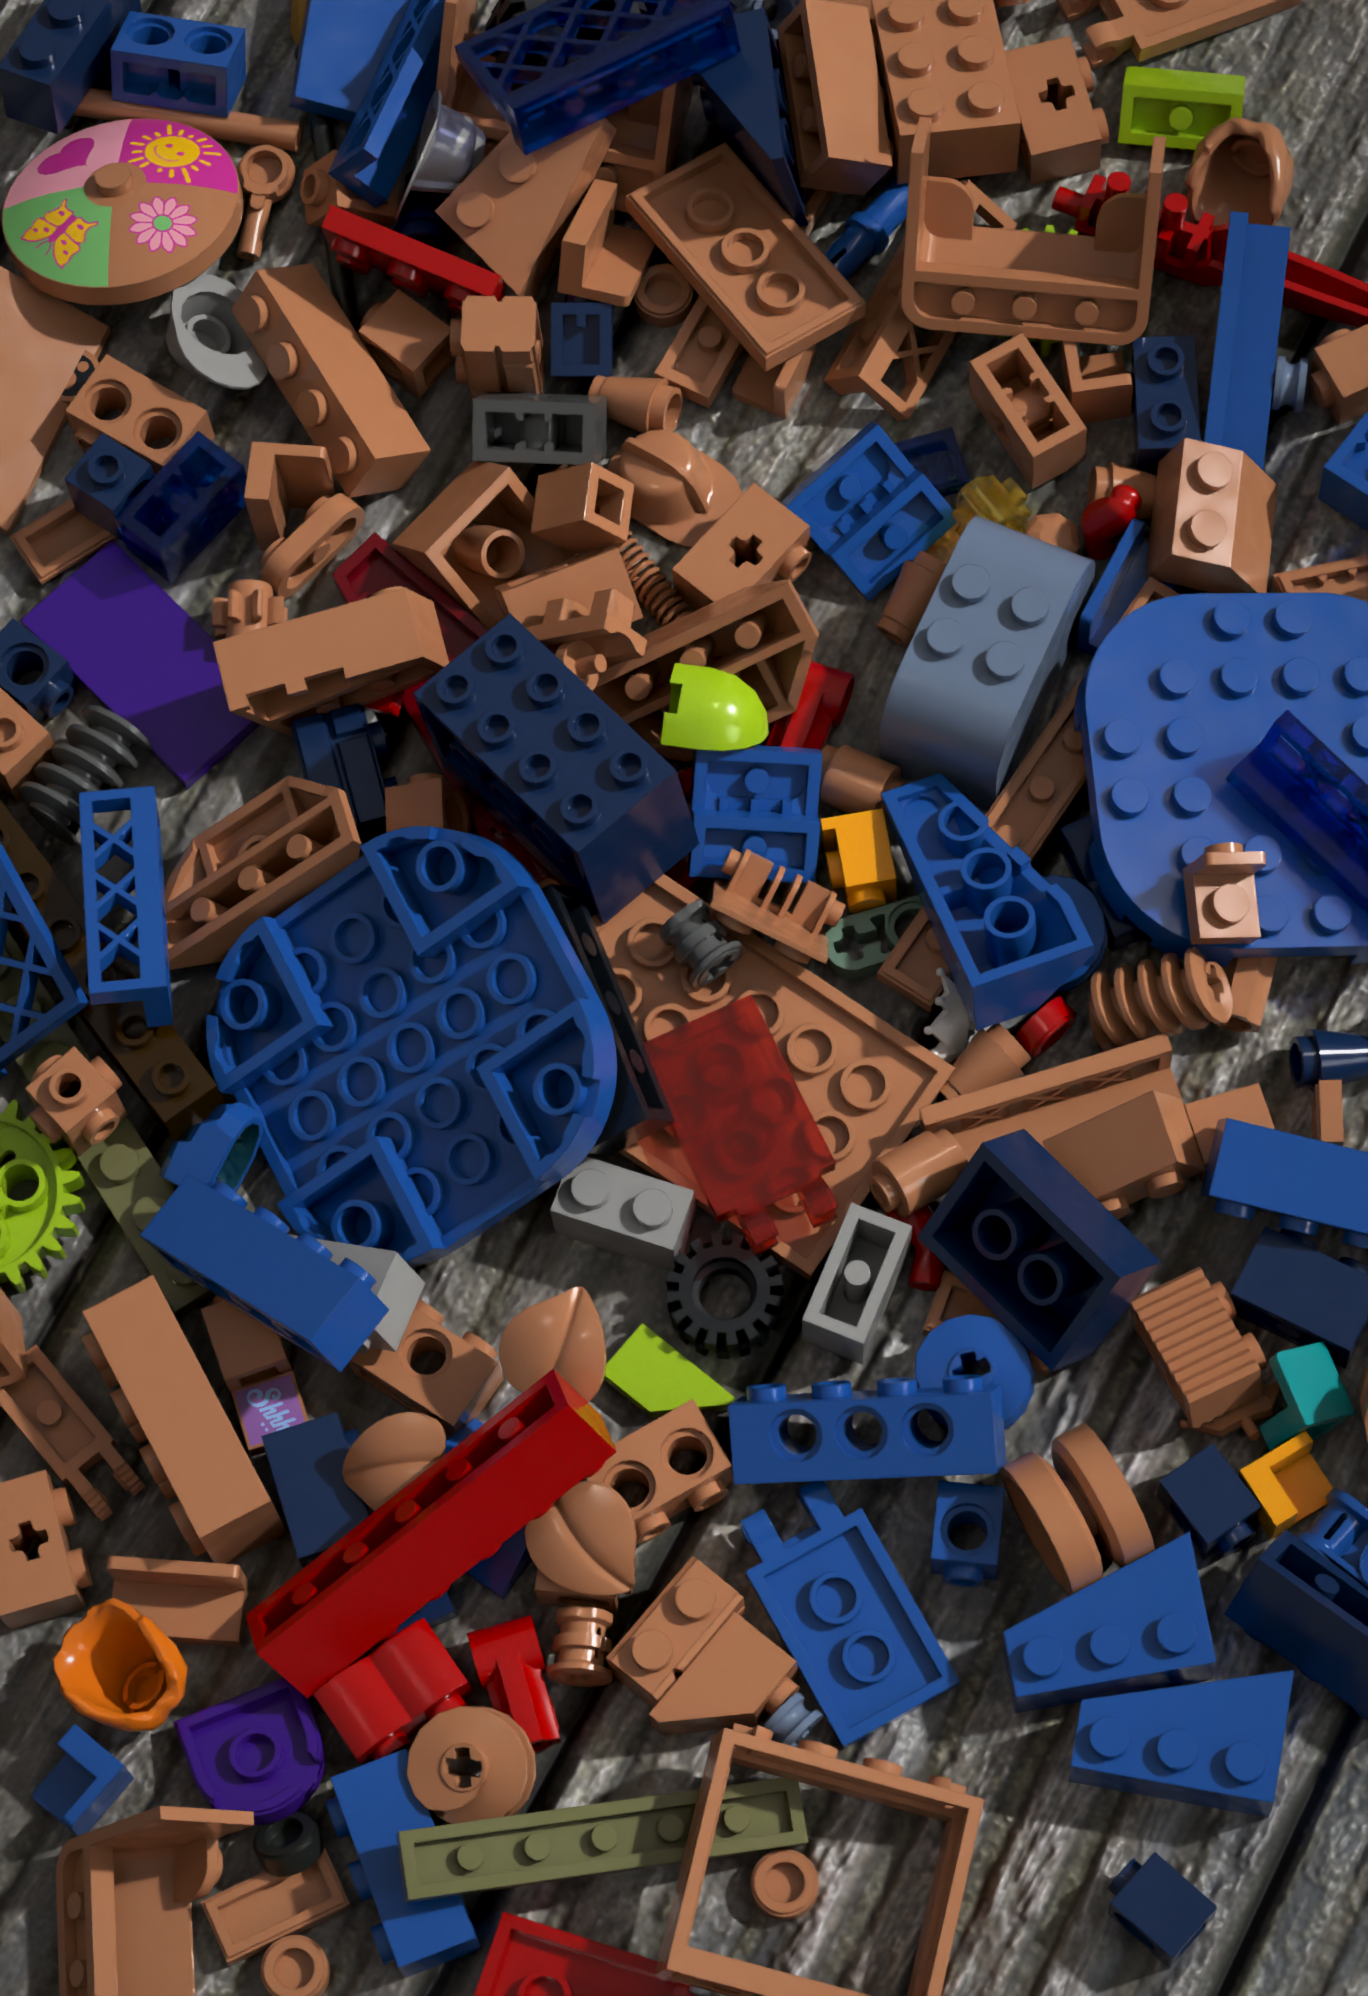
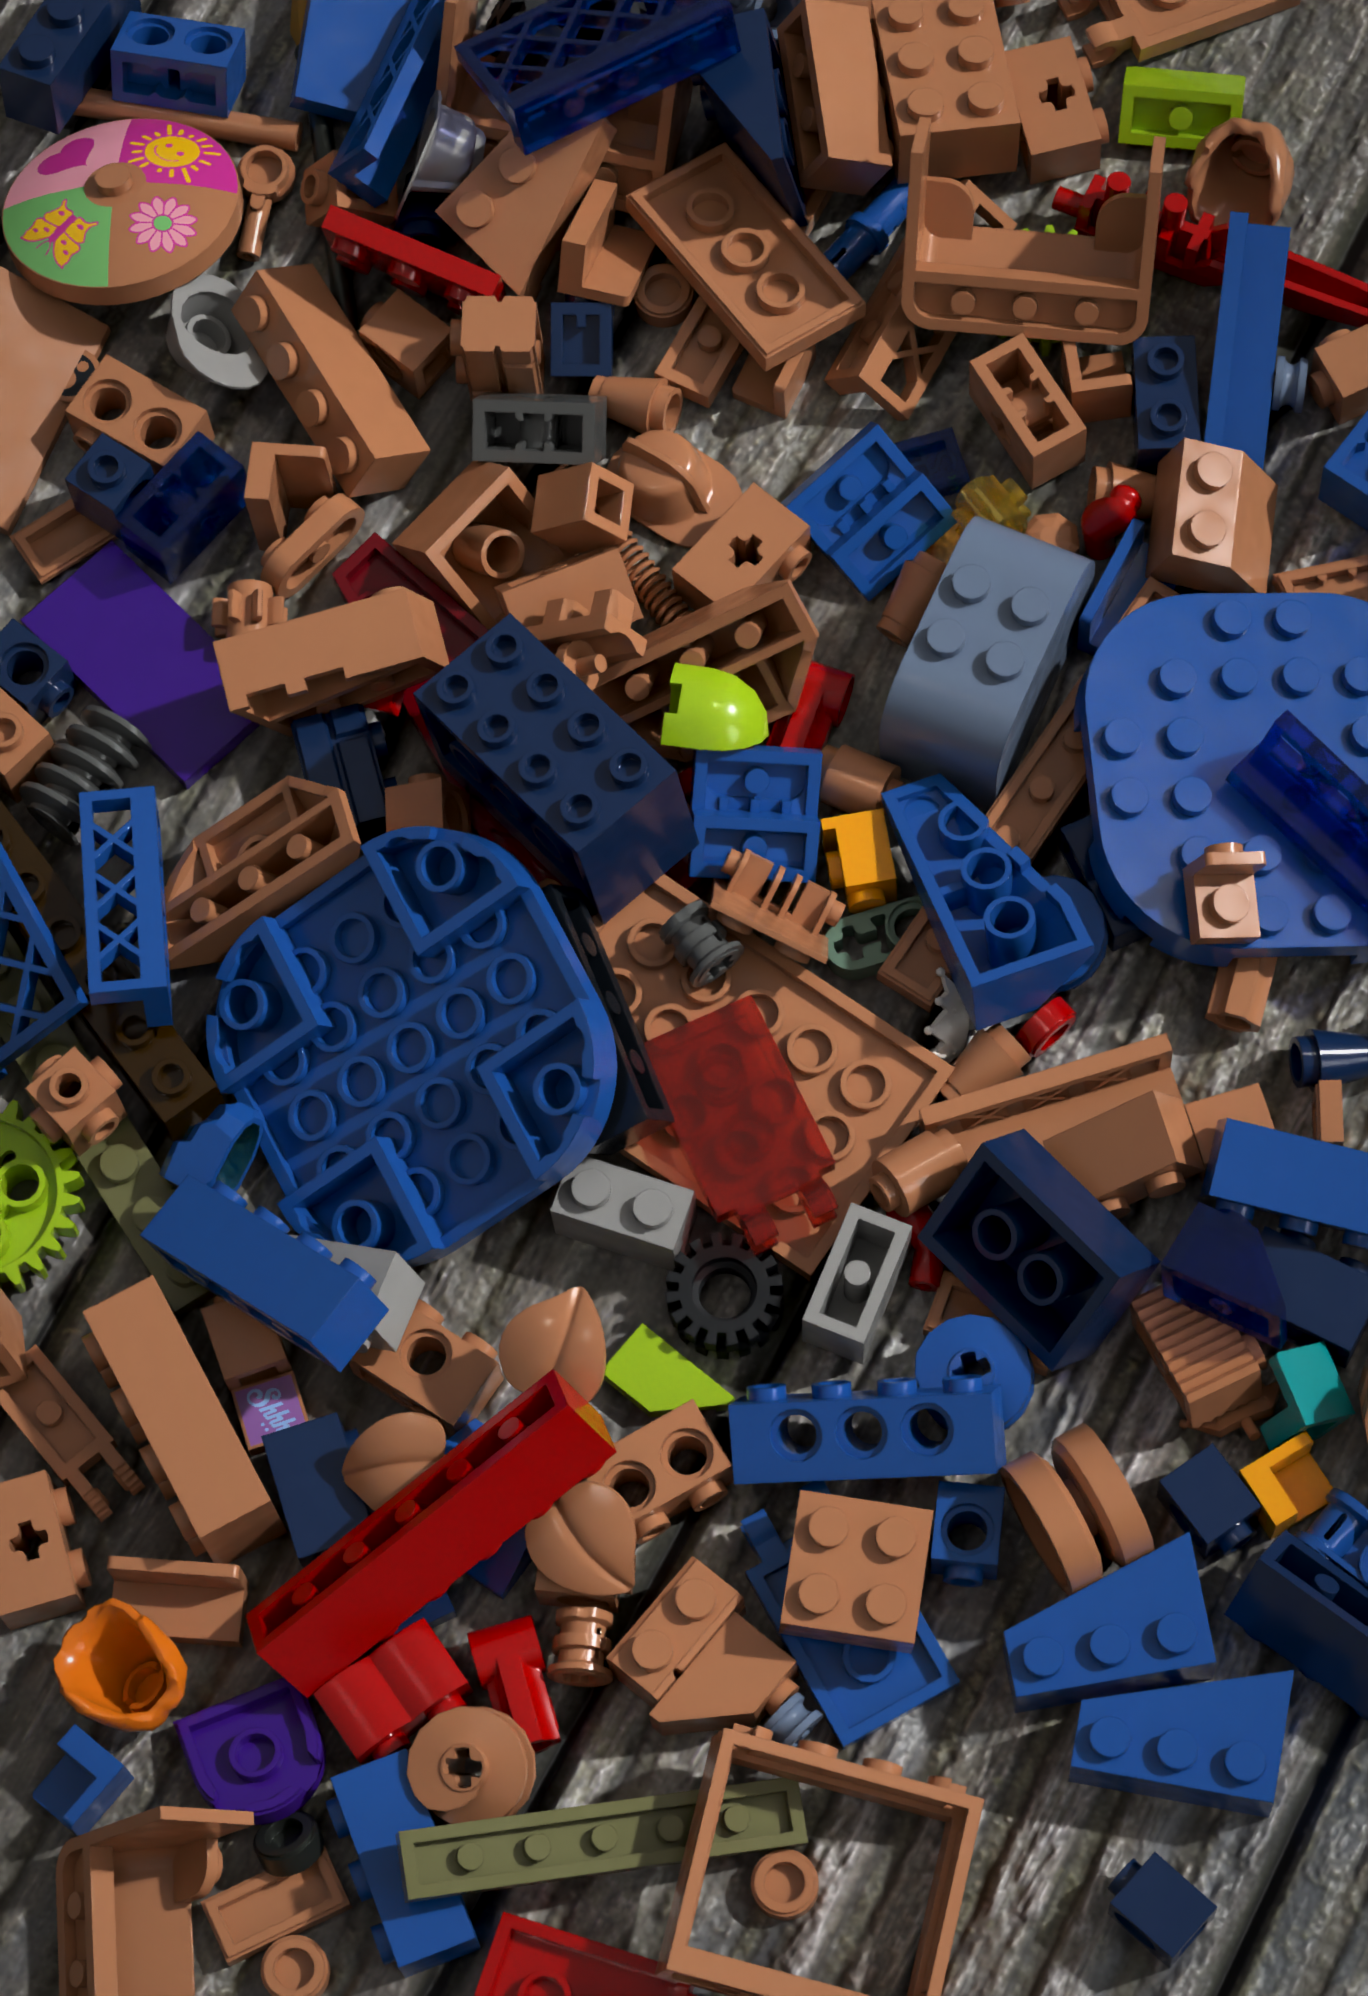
(856, 1571): none -> nougat brick
(1157, 1001): nougat piece -> none
(1226, 1274): none -> clear blue slope

